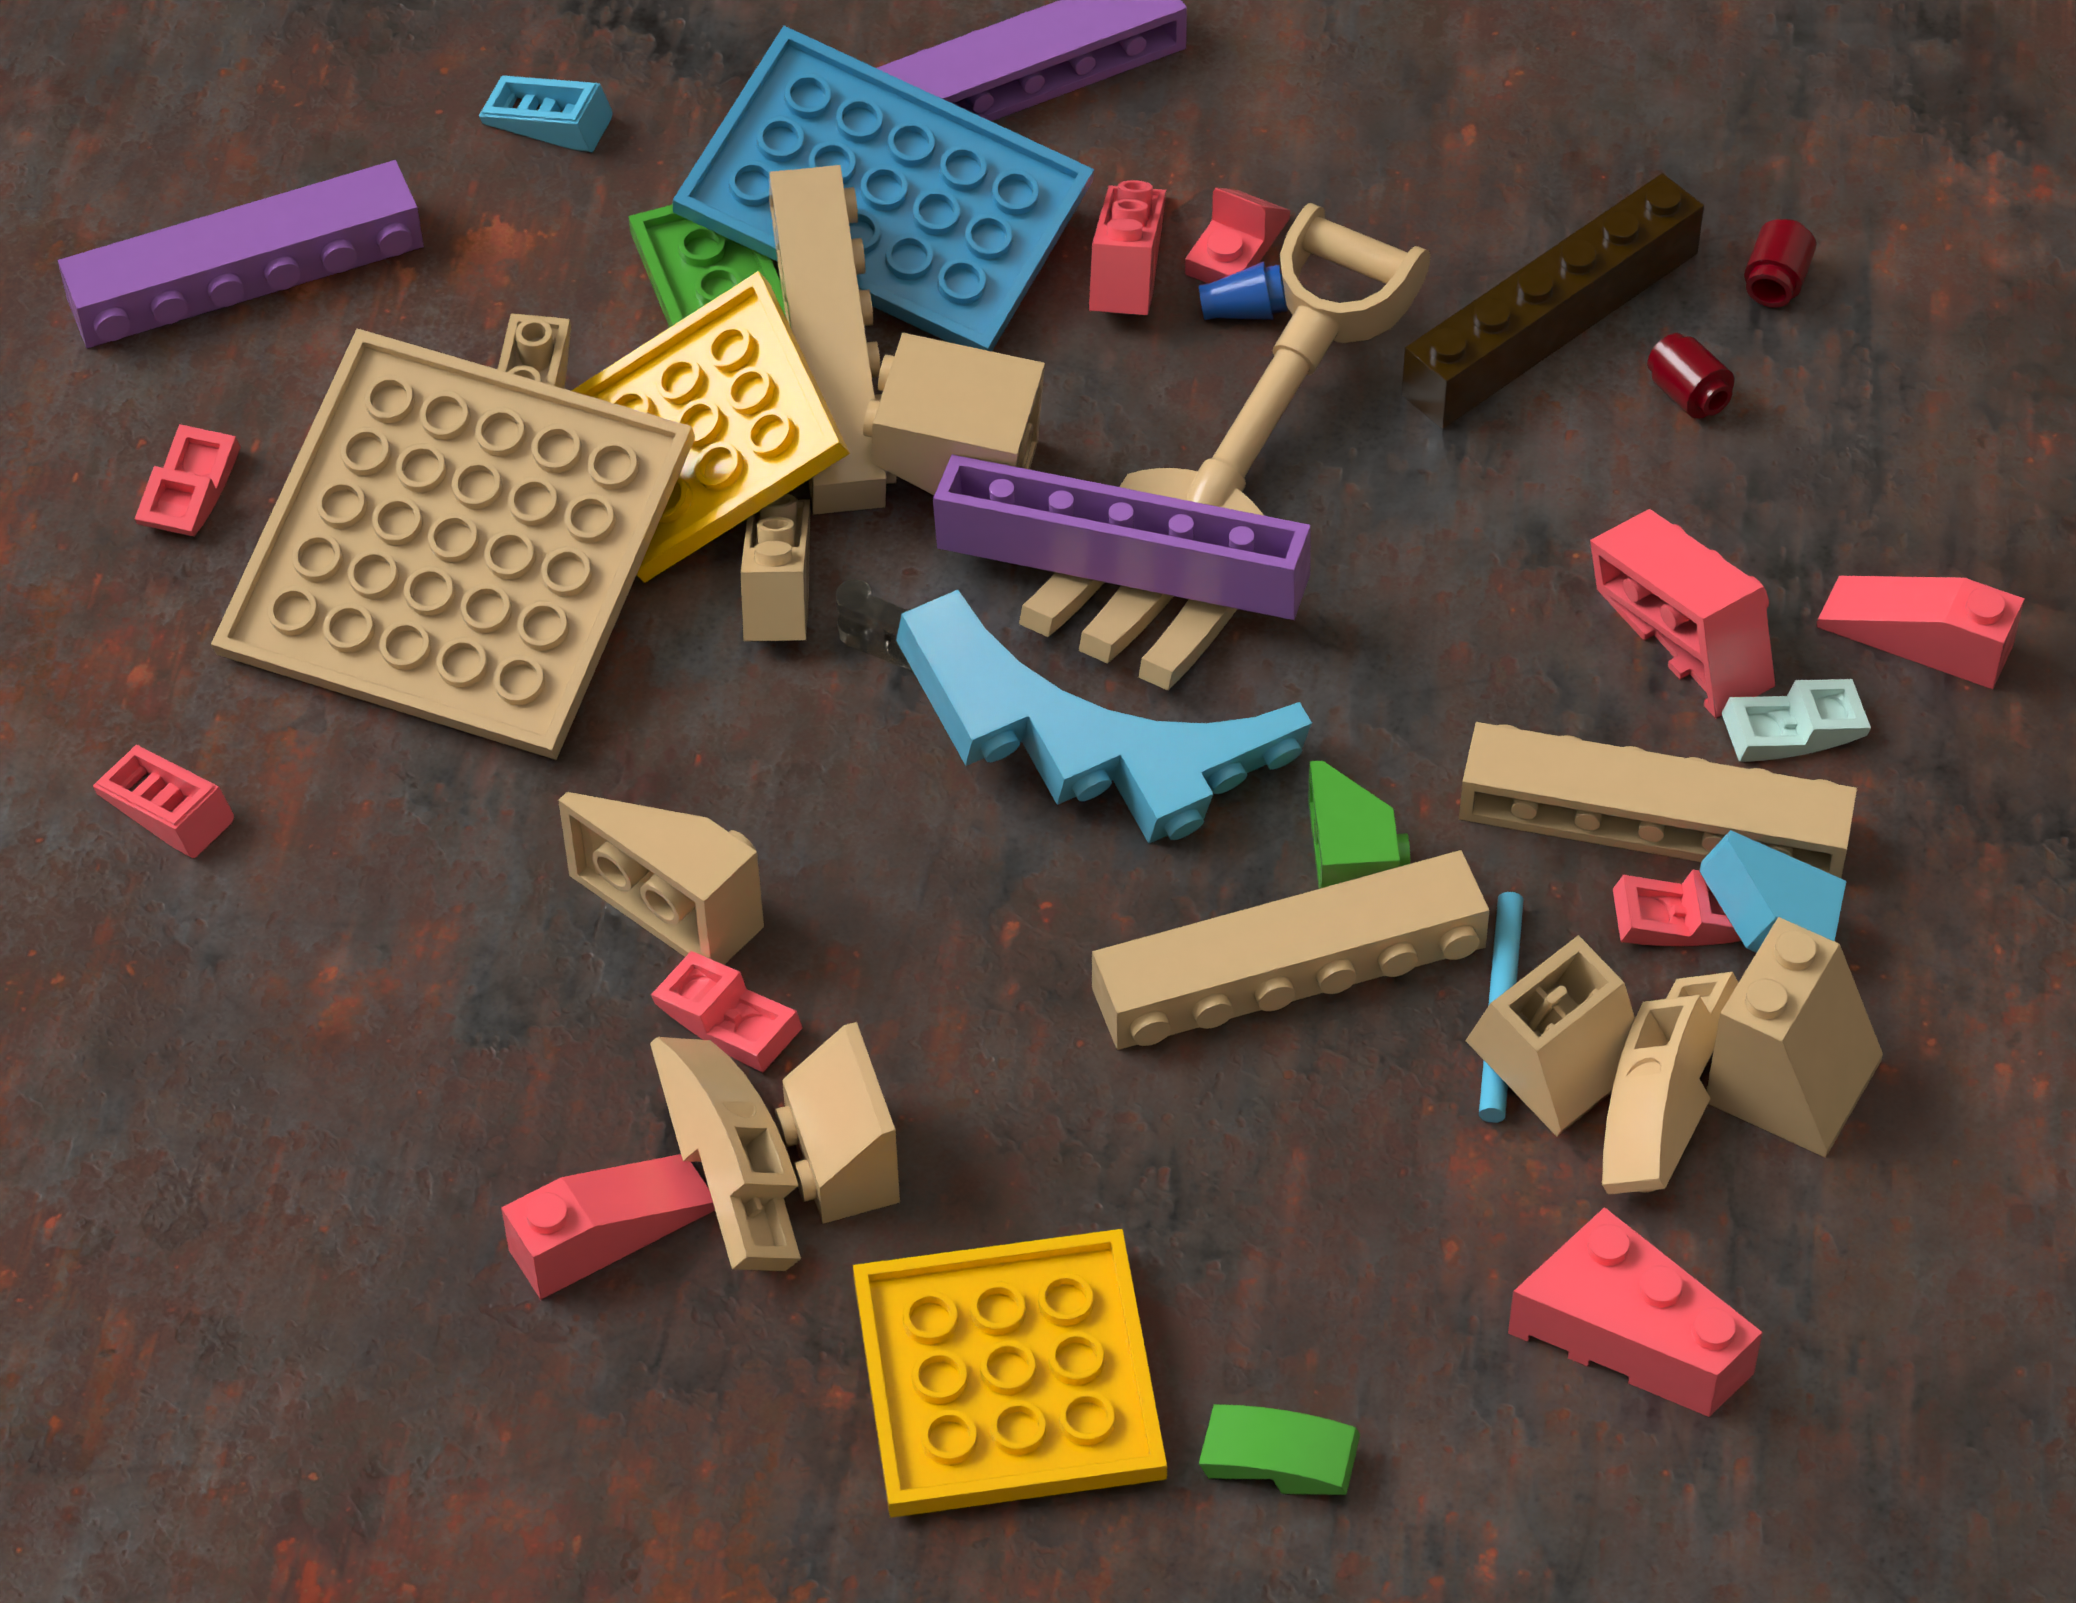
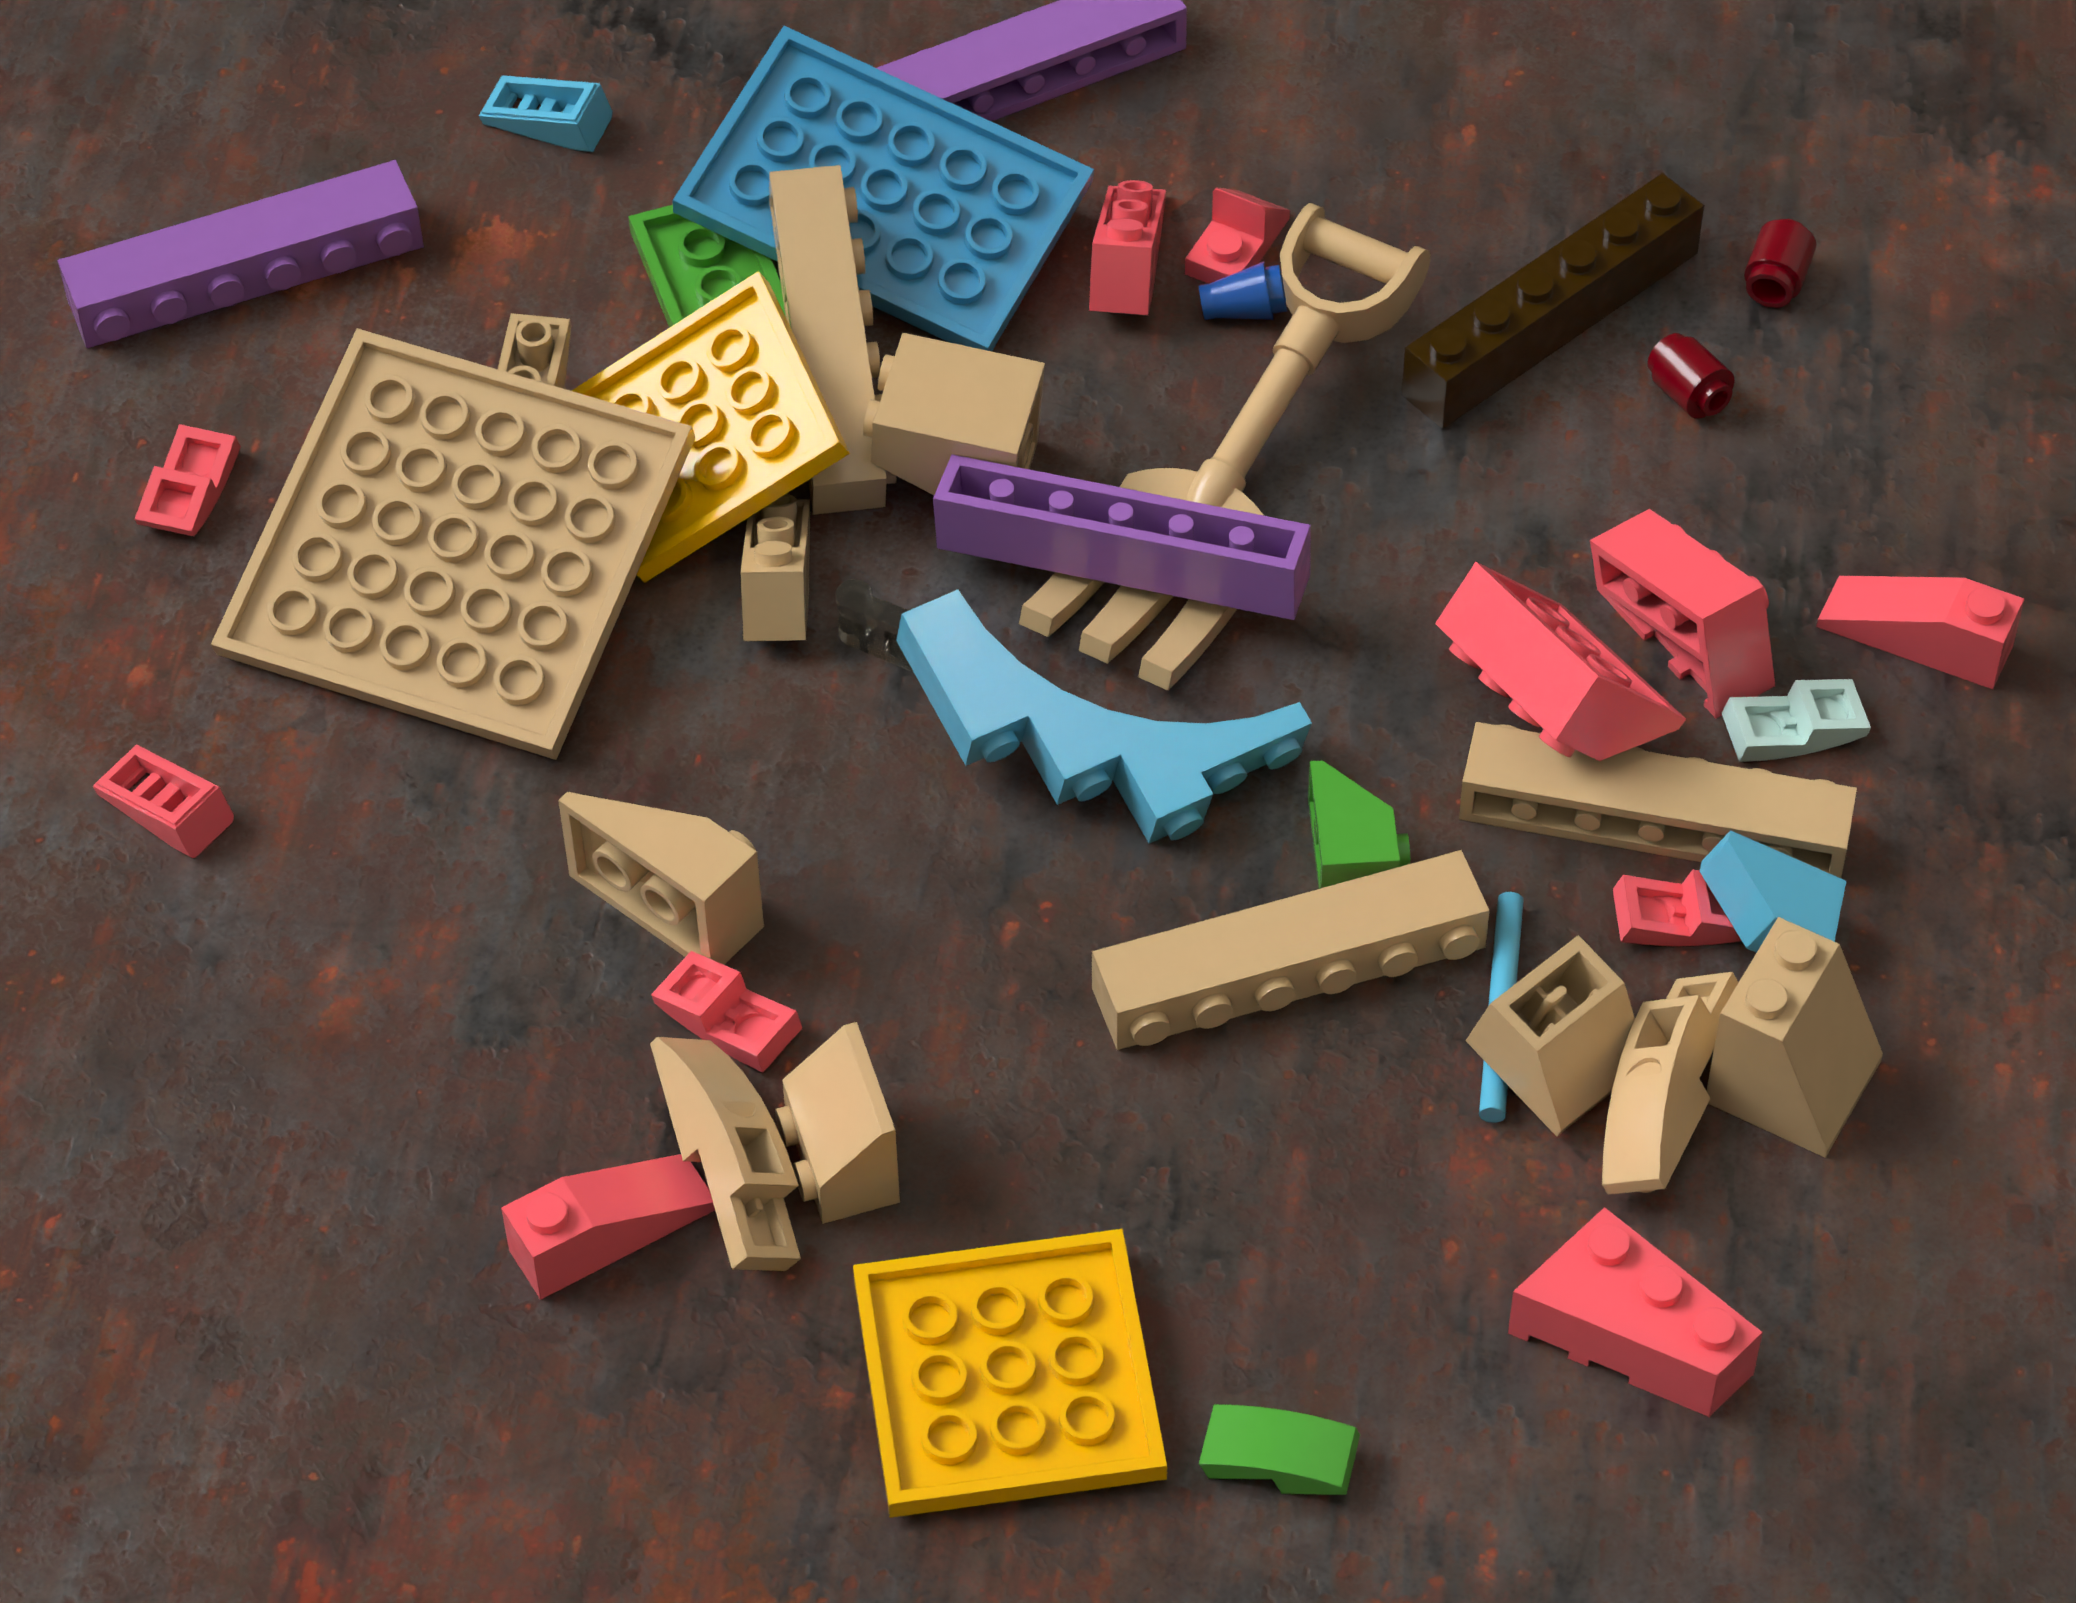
(1552, 668): none -> coral slope

